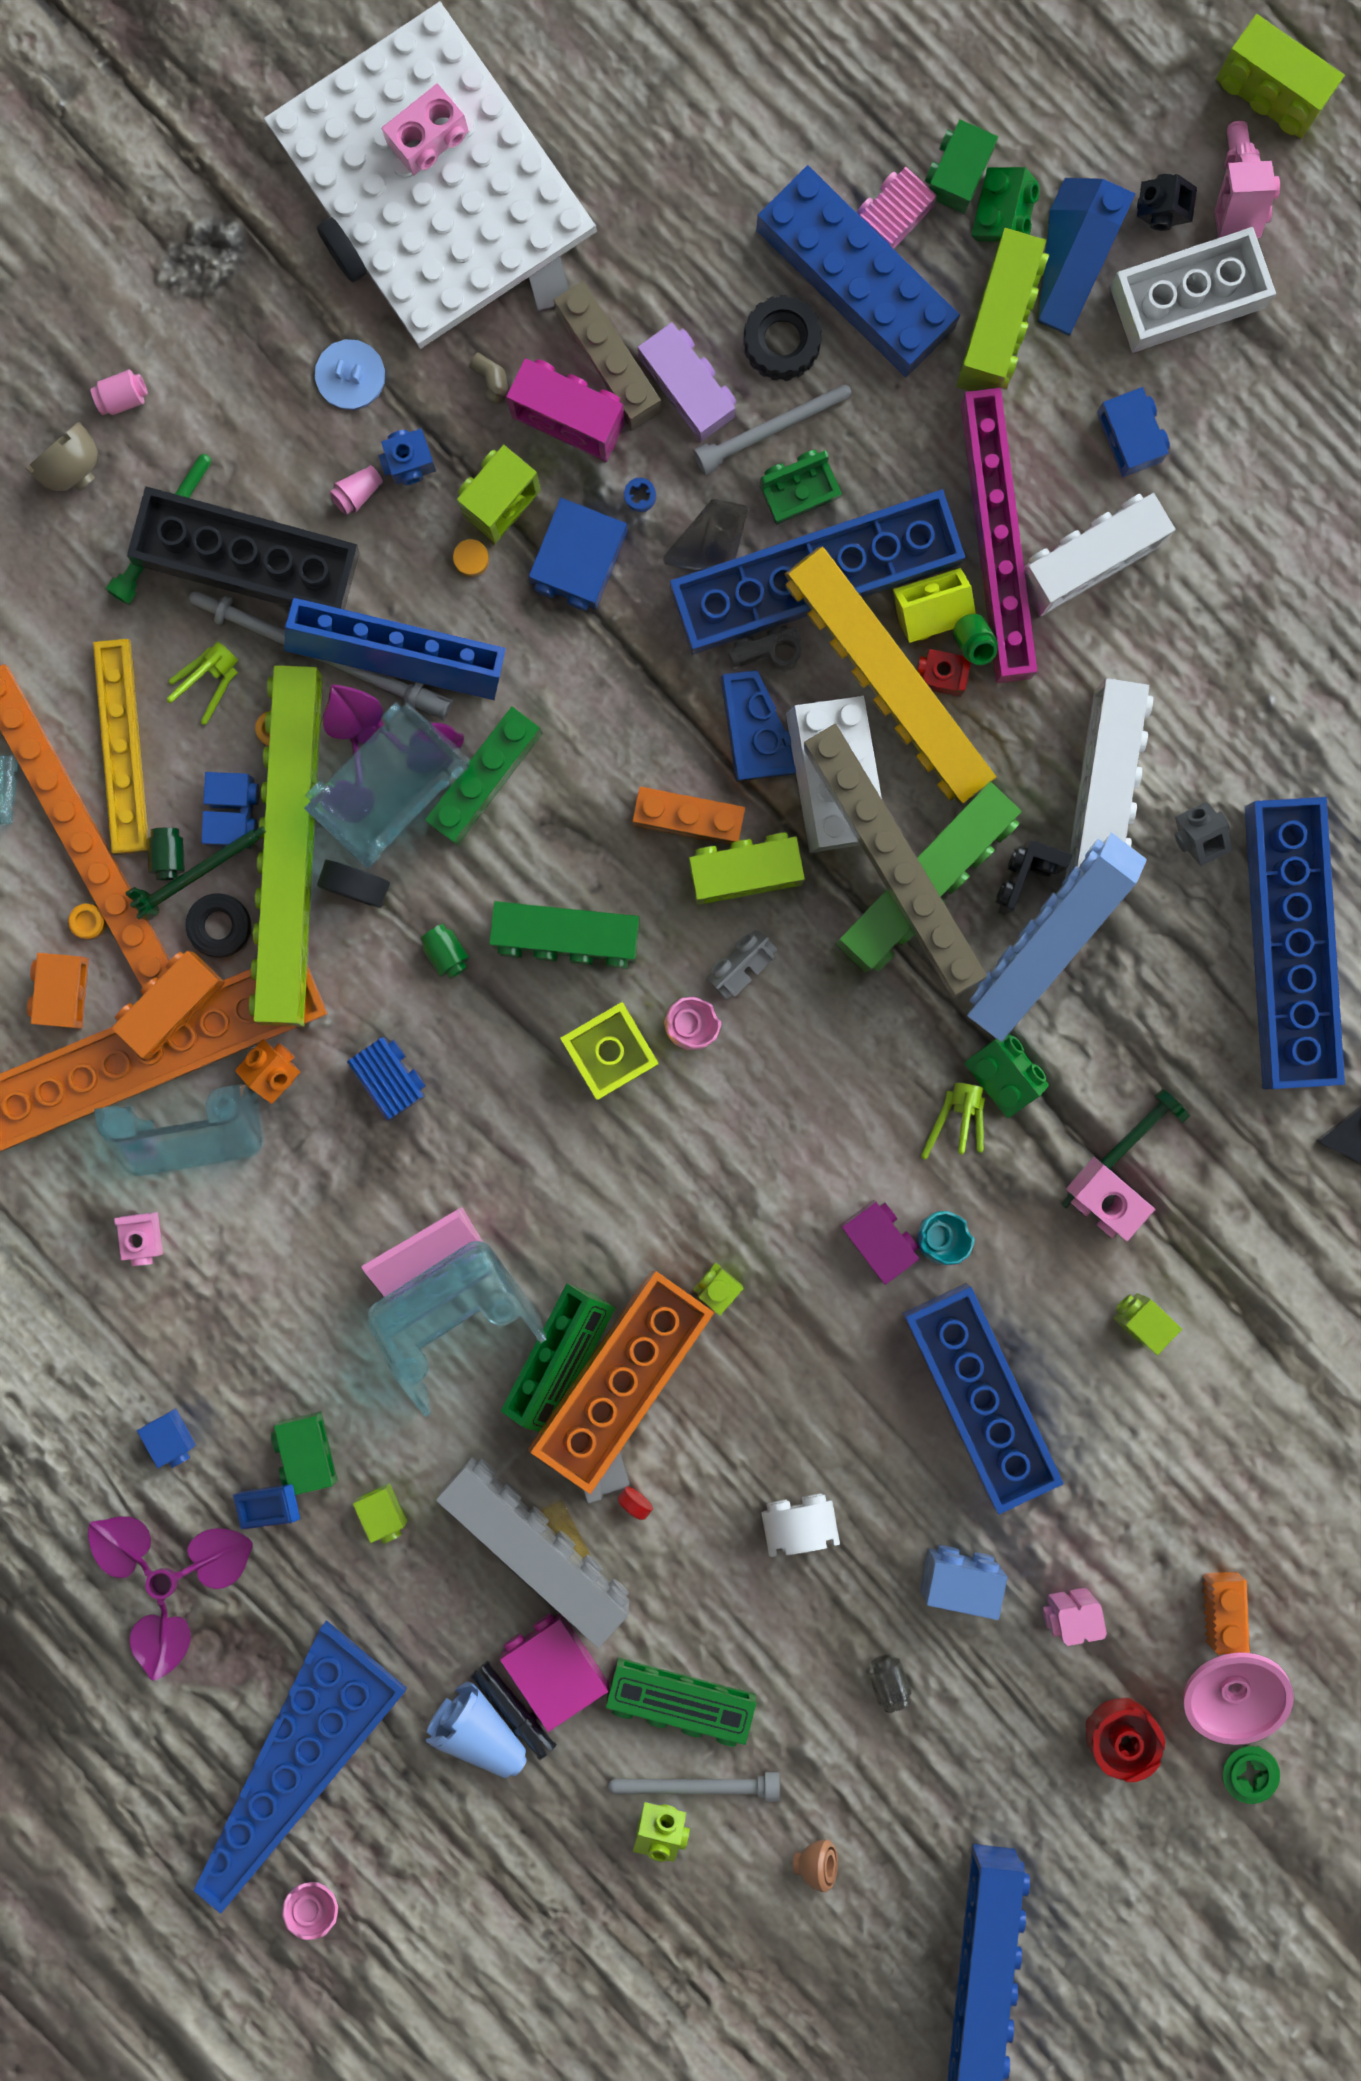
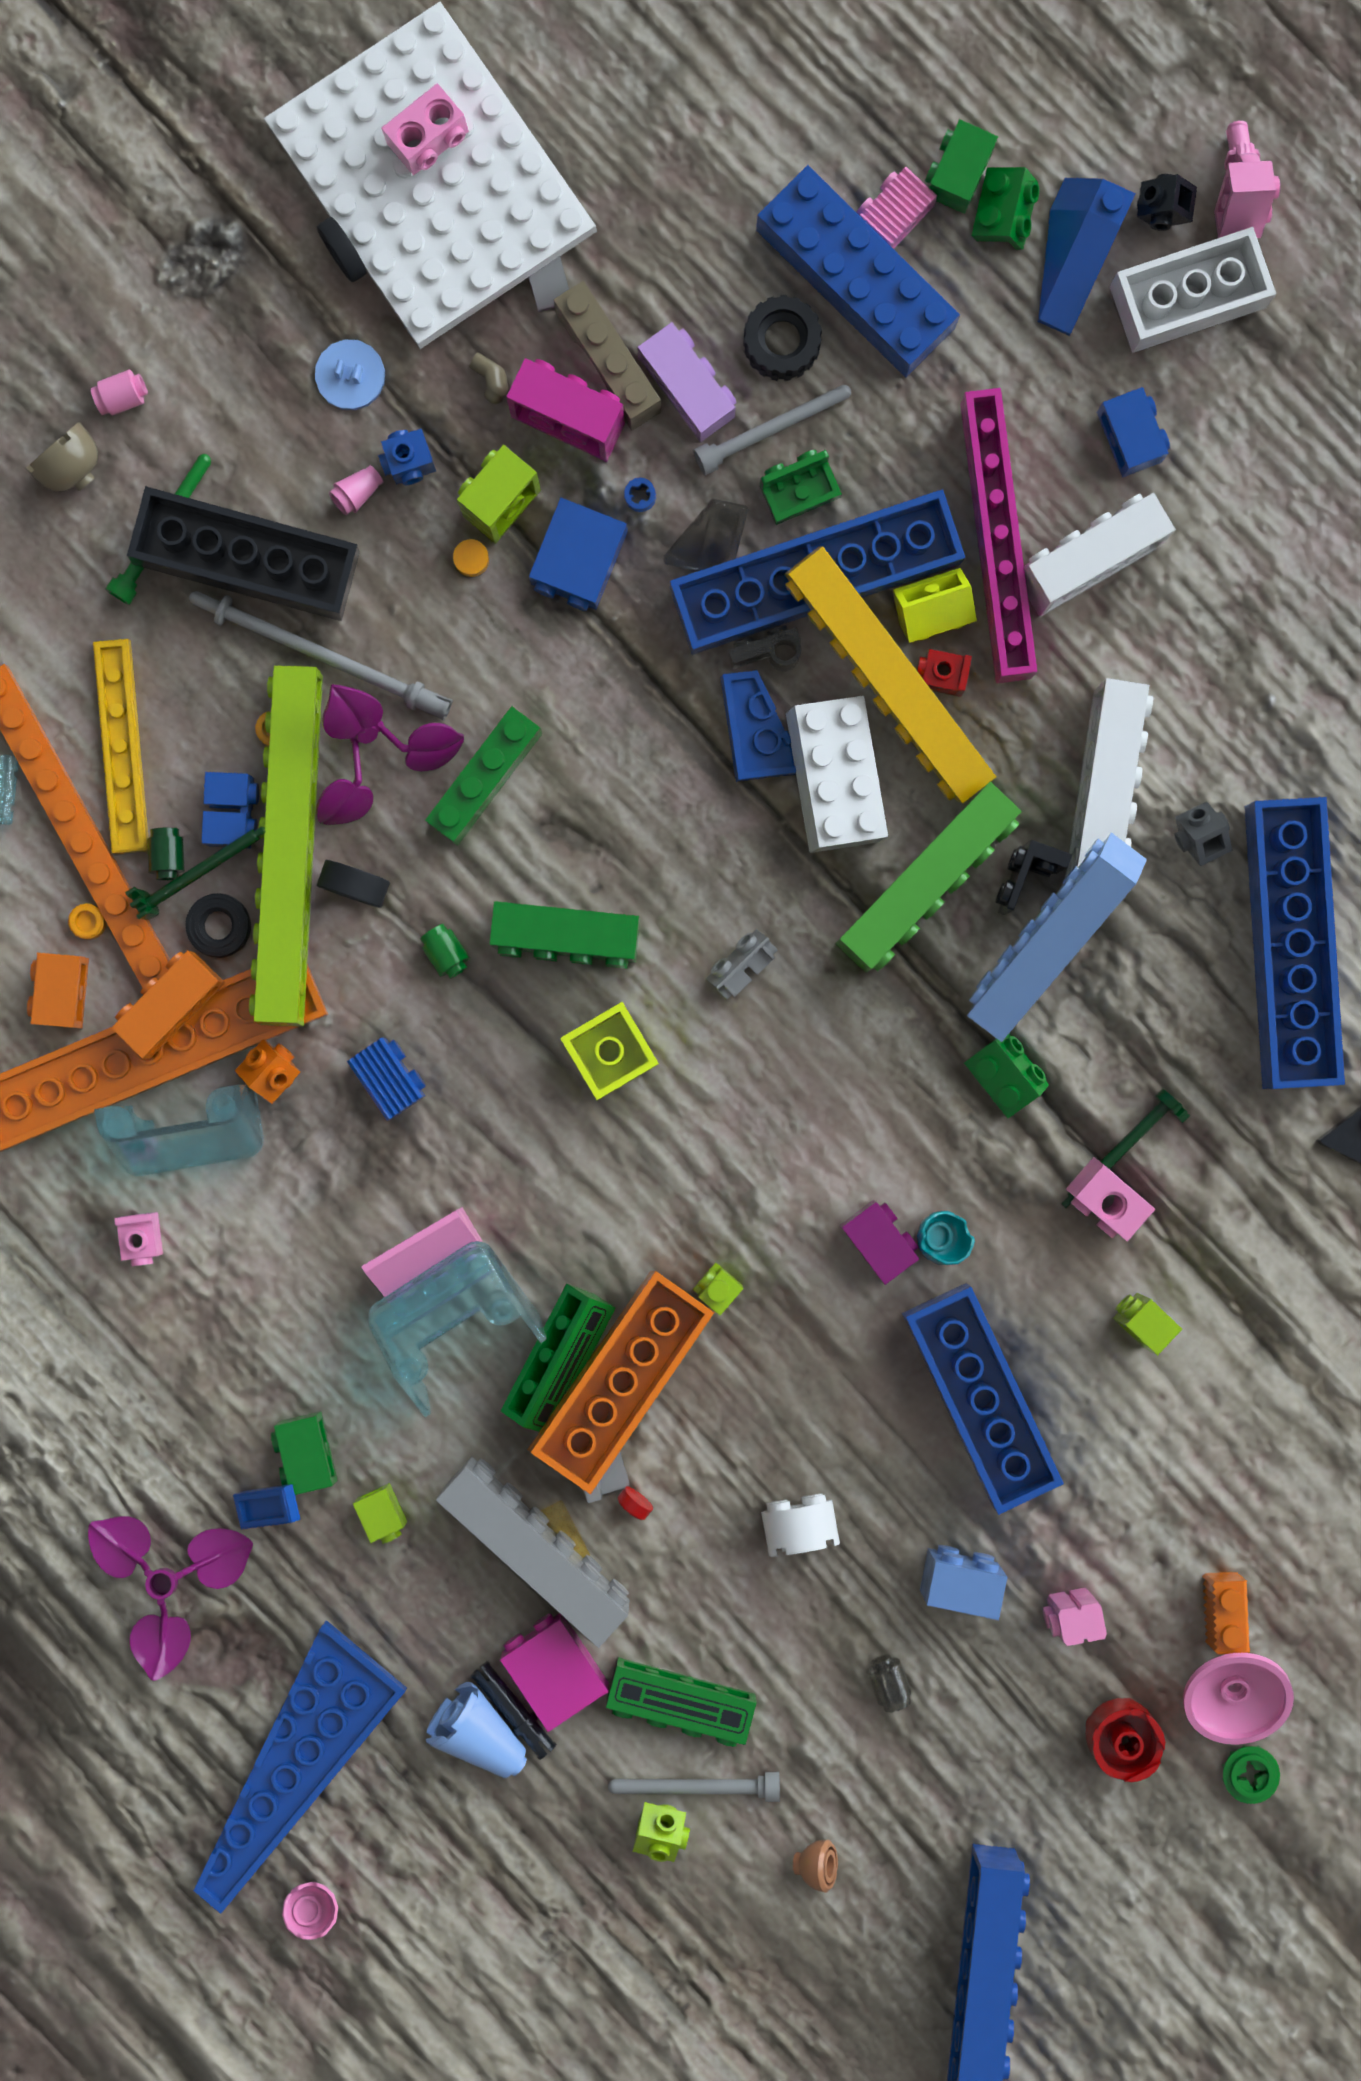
(167, 1439): blue brick -> none
(217, 662): lime plant -> none
(386, 783): clear light blue windscreen -> none
(393, 648): blue brick -> none
(688, 816): orange brick -> none
(692, 1023): bright pink hair -> none
(746, 869): lime brick -> none
(894, 861): dark tan brick -> none
(966, 1101): lime plant -> none
(975, 639): green brick -> none
(1002, 312): lime brick -> none
(1279, 77): lime brick -> none

